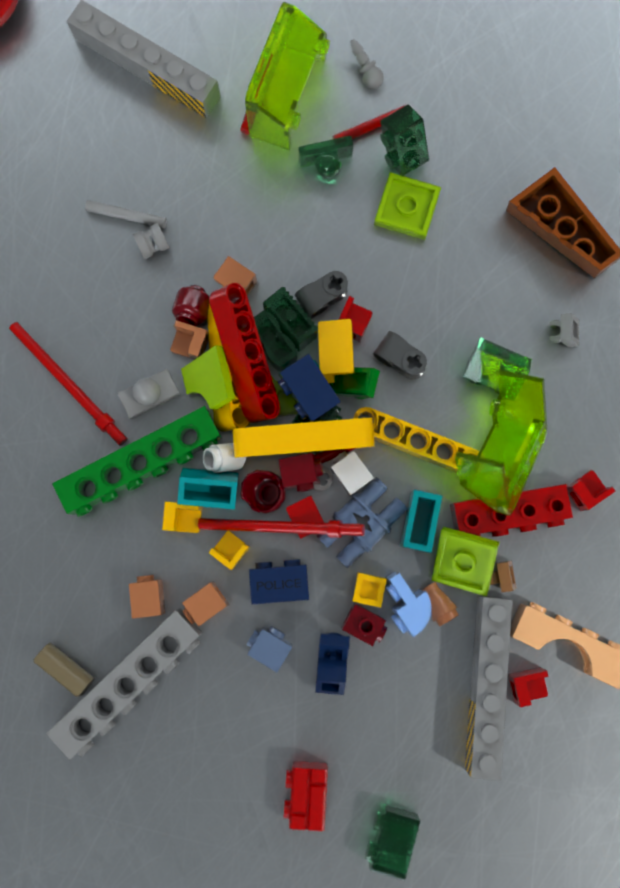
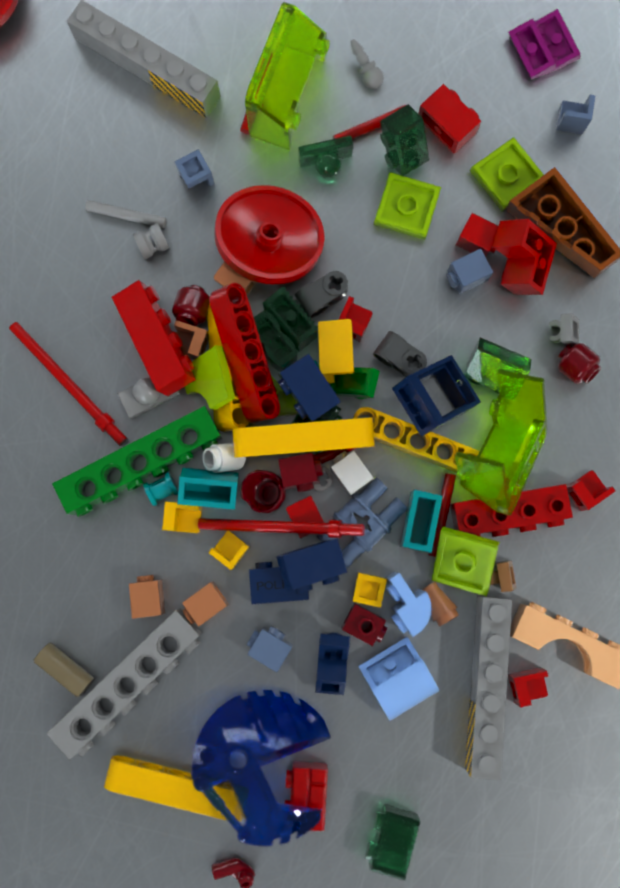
(153, 338): none -> red brick
(160, 489): none -> teal bush
(165, 786): none -> yellow beam
(194, 169): none -> sand blue panel
(237, 868): none -> dark red arm
(263, 732): none -> clear blue piece
(269, 234): none -> red dish
(311, 565): none -> dark blue brick
(398, 678): none -> light blue brick
(420, 405): none -> dark blue window
(447, 491): none -> red bar
(449, 118): none -> red brick
(469, 271): none -> sand blue brick
(478, 234): none -> red brick
(506, 173): none -> lime tile
(528, 256): none -> red brick
(544, 44): none -> magenta slope
(575, 116): none -> sand blue panel
(579, 363): none -> dark red head

